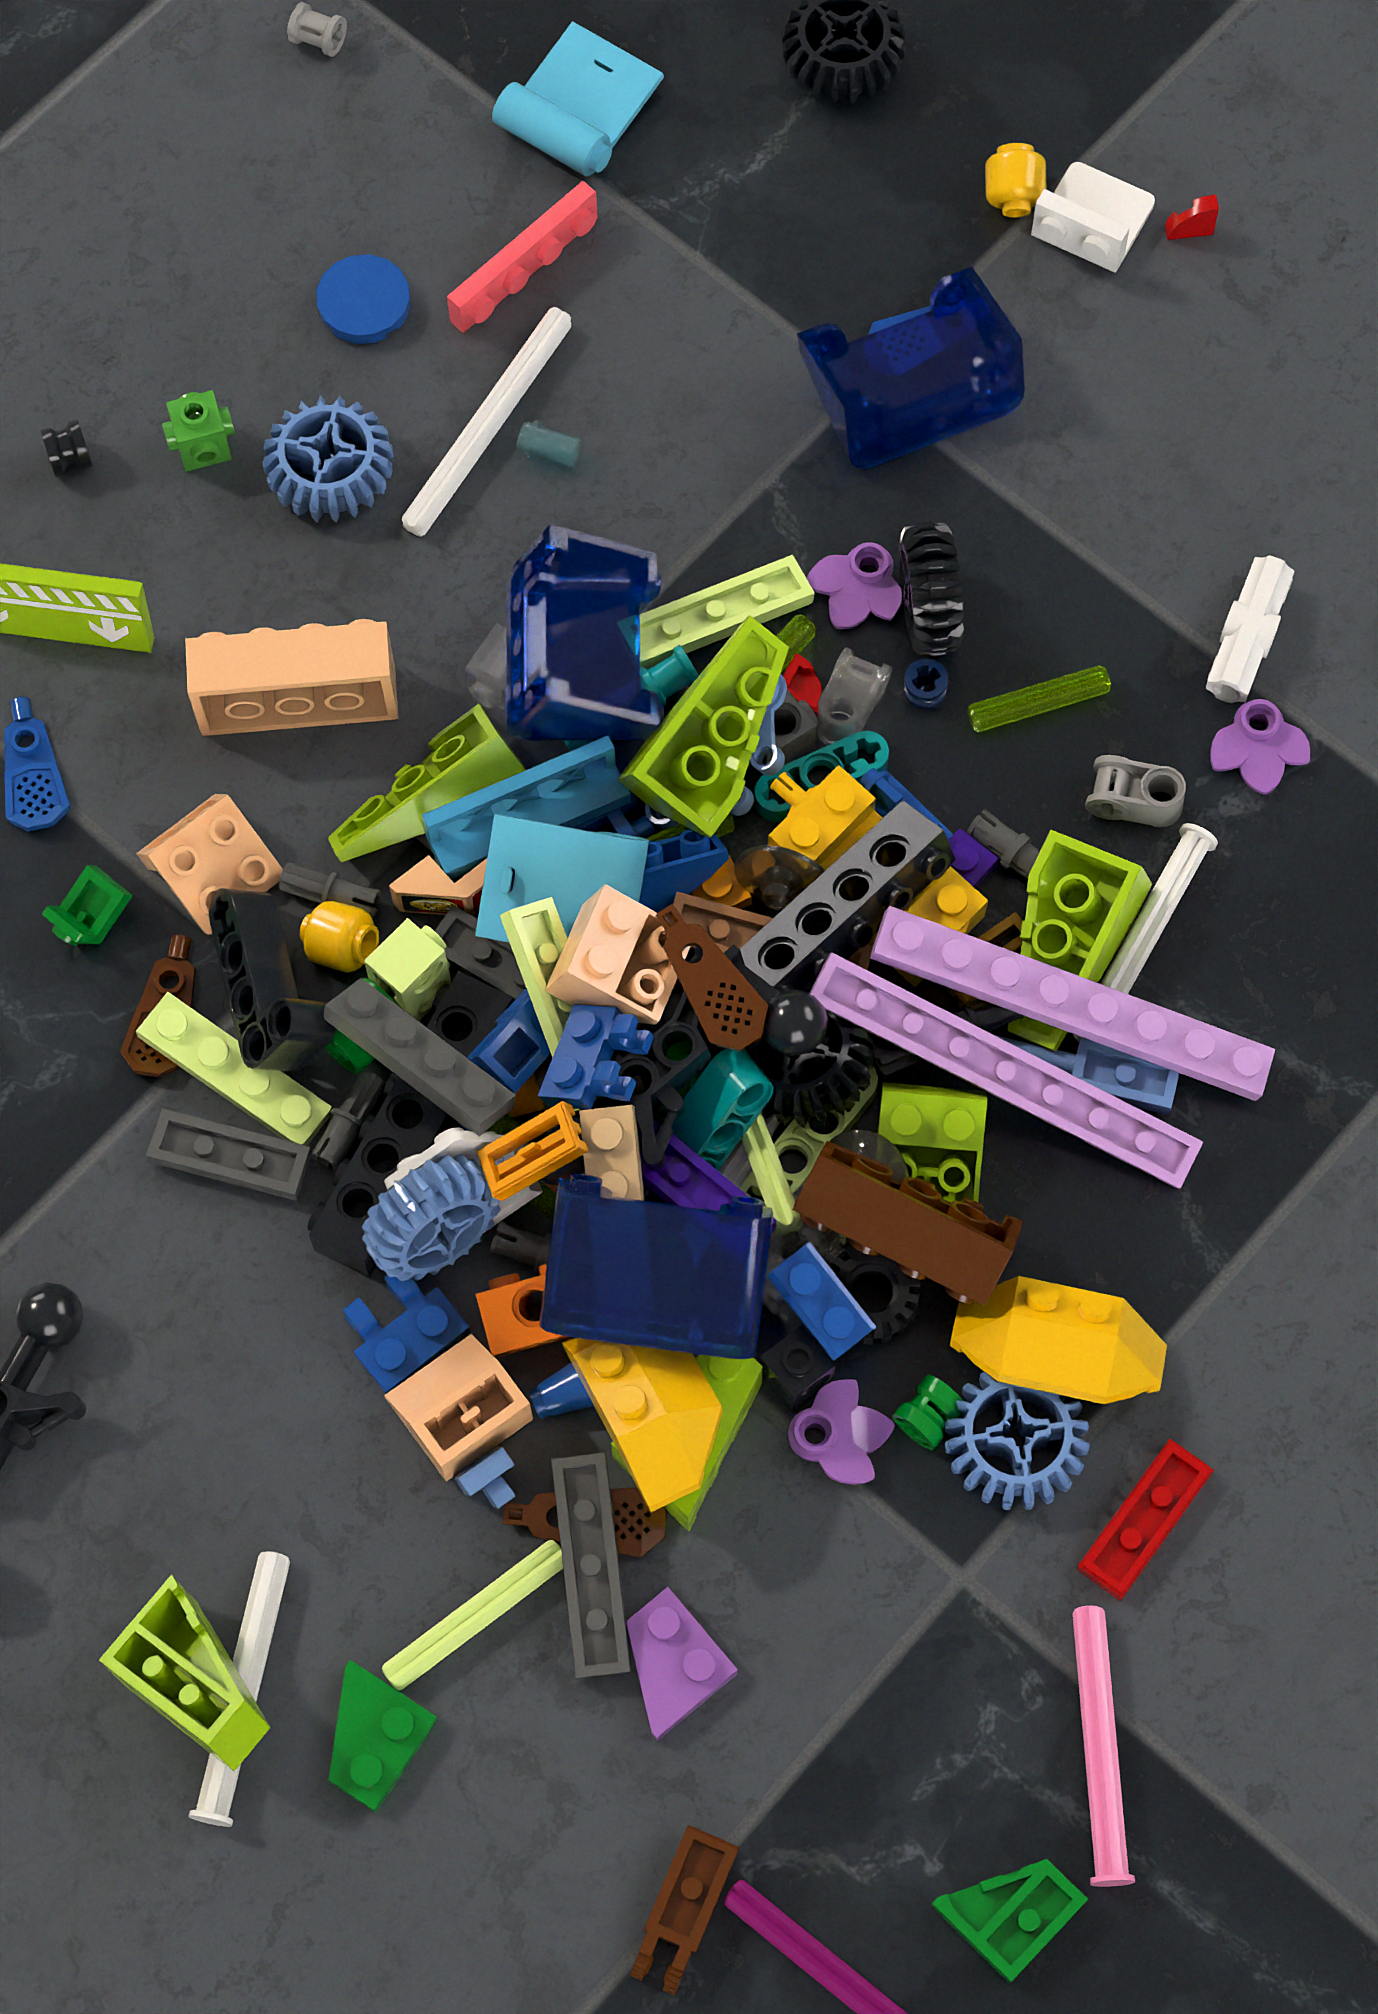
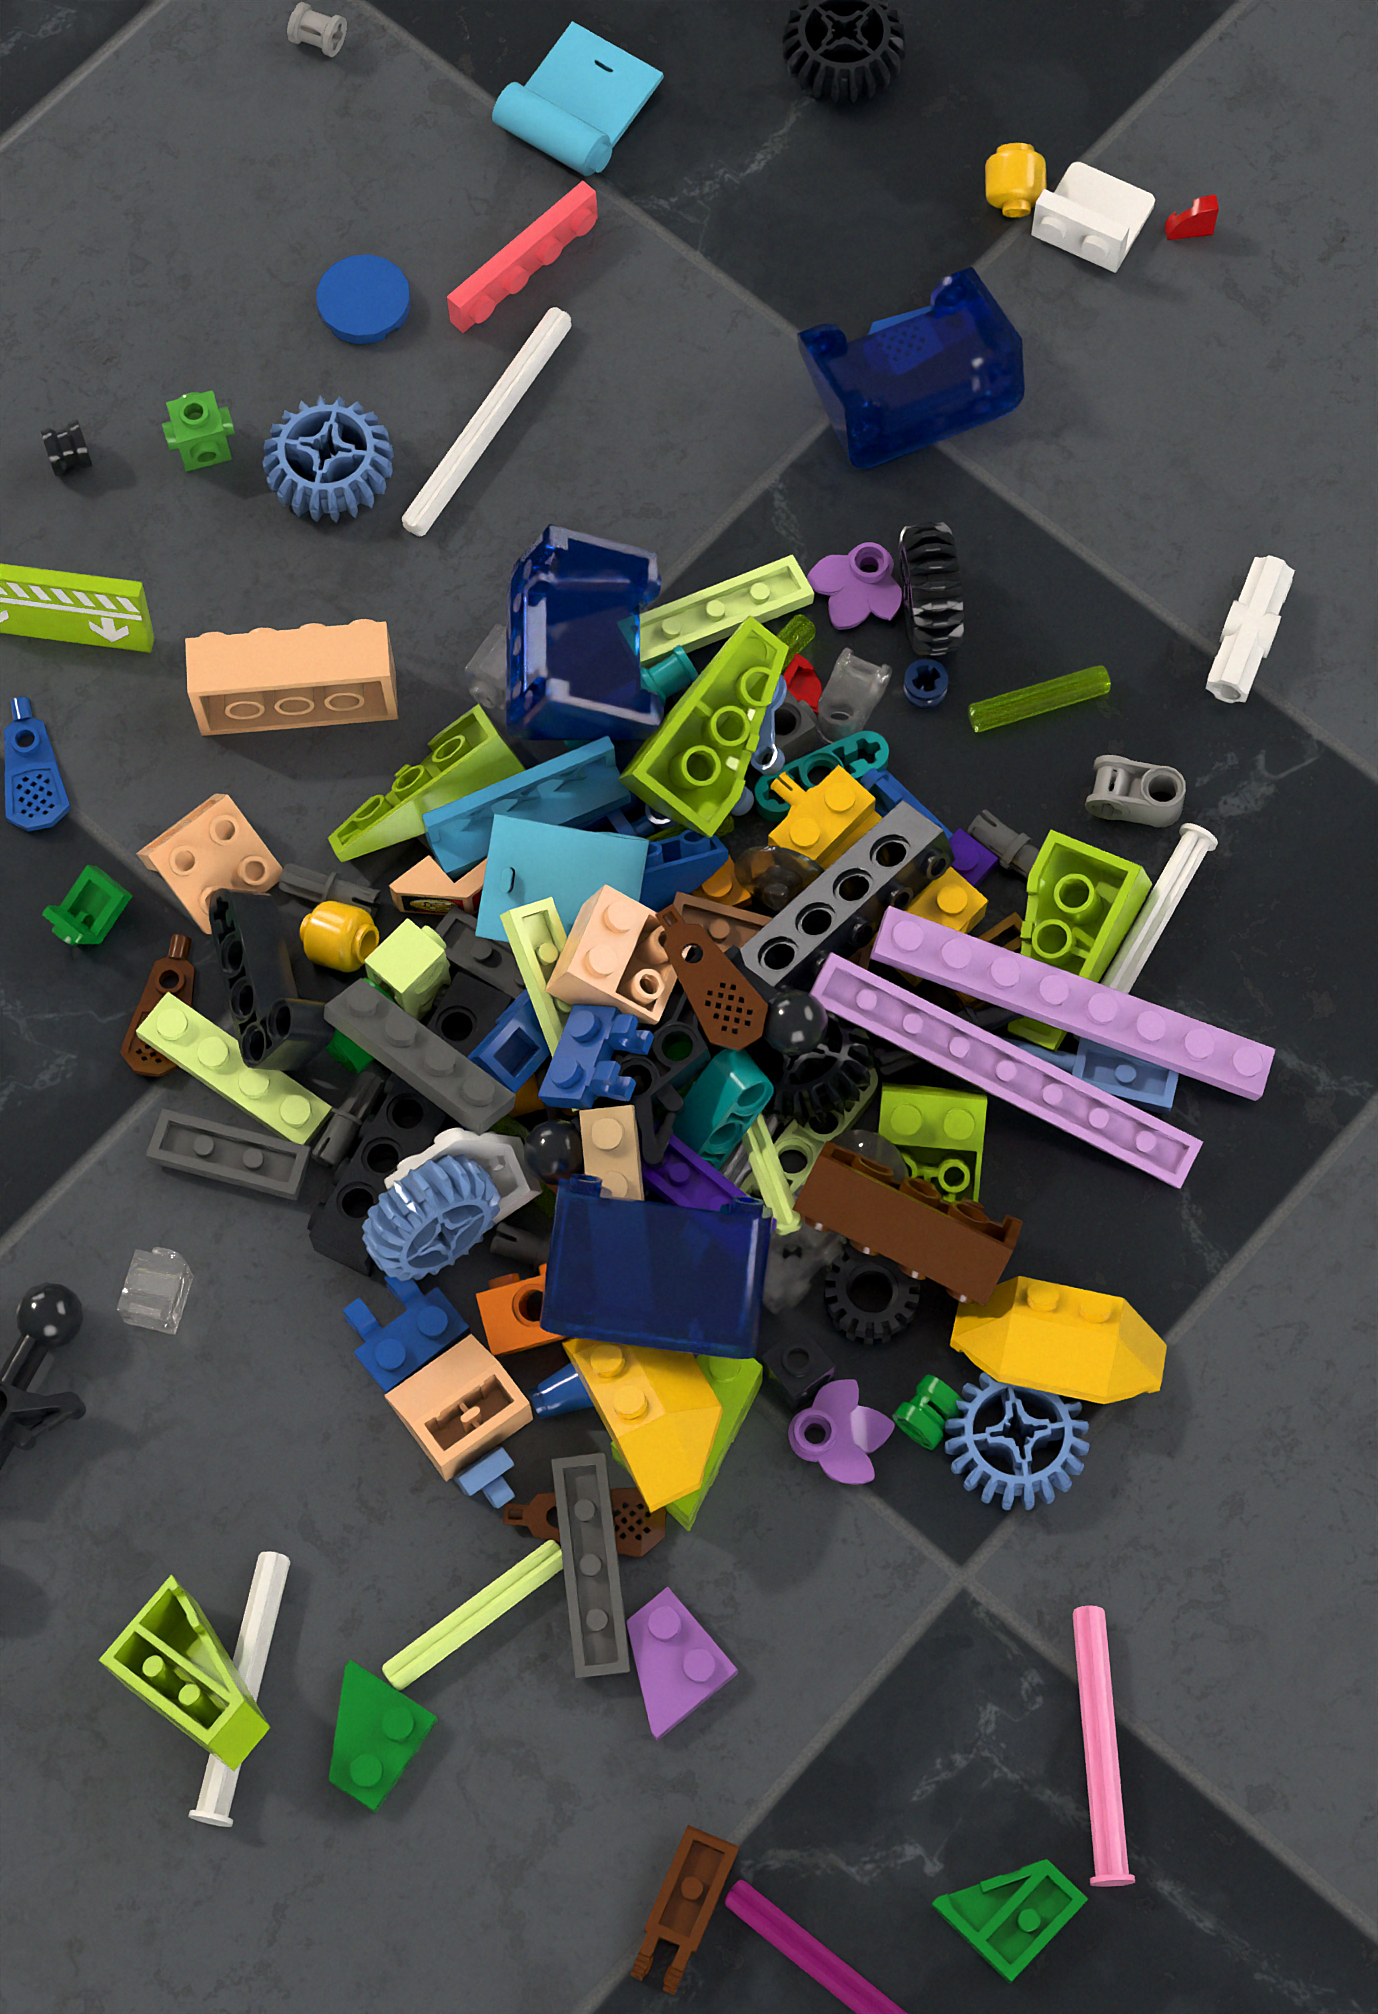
(155, 1290): none -> clear brick
(535, 1159): light orange tile -> none
(548, 443): clear light blue pin -> none
(820, 1301): blue brick -> none
(1145, 1520): red tile -> none
(1258, 753): medium lavender plate -> none

